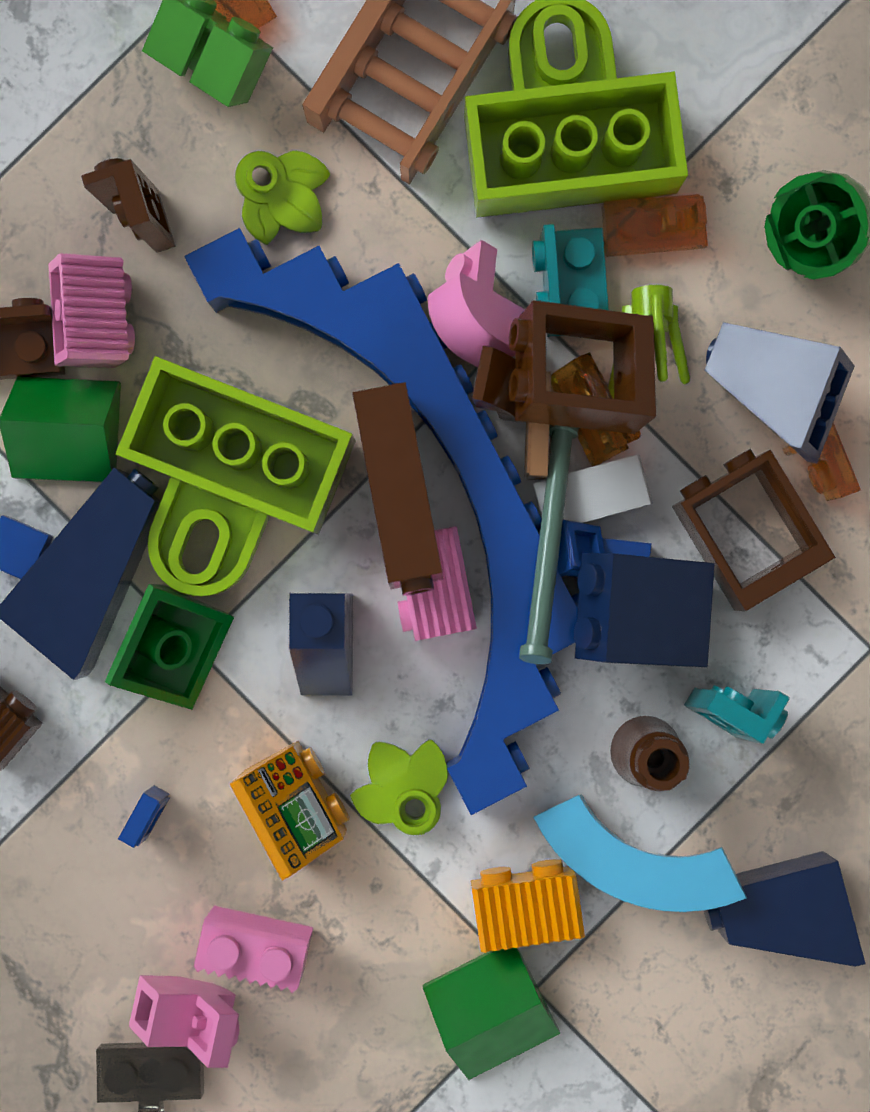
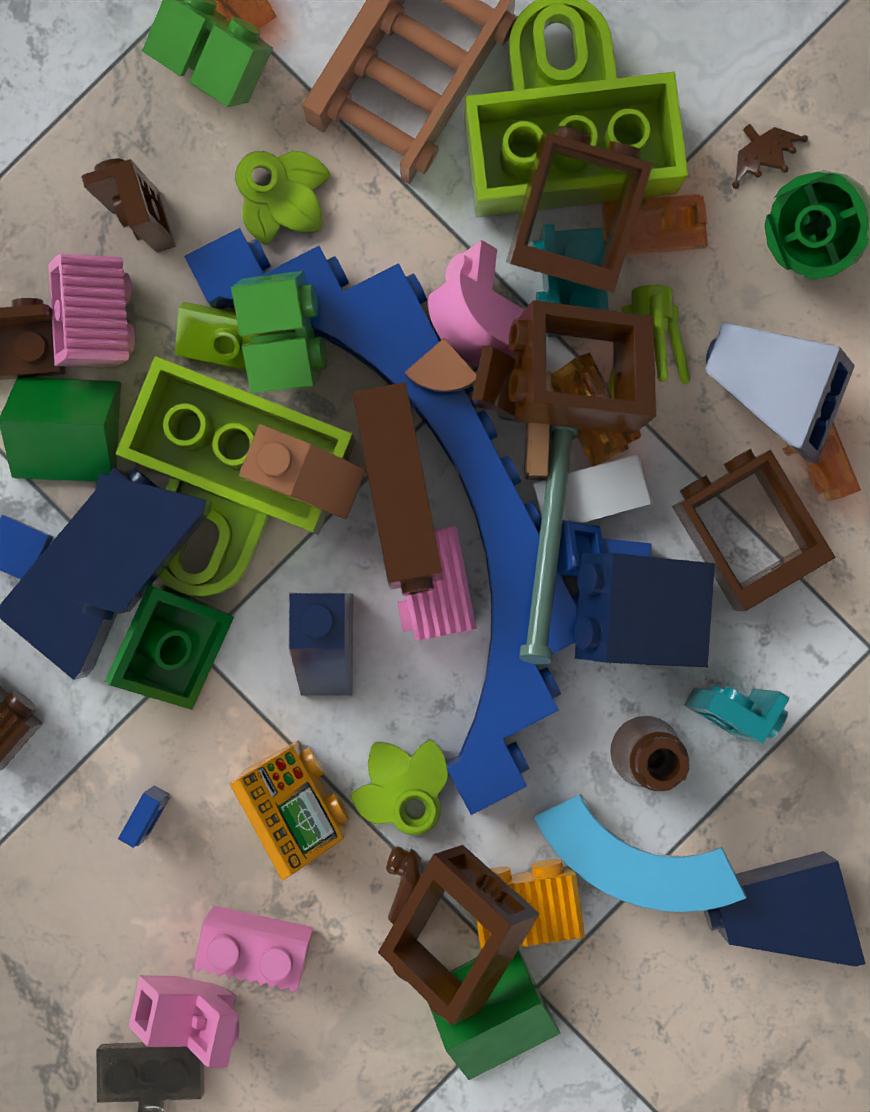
(130, 542): none -> dark blue slope
(210, 335): none -> lime plate
(273, 305): none -> bright green piece
(302, 472): none -> nougat slope
(409, 867): none -> reddish brown arm
(441, 370): none -> nougat tile
(489, 902): none -> reddish brown window
(618, 158): none -> reddish brown window
(765, 151): none -> reddish brown piece

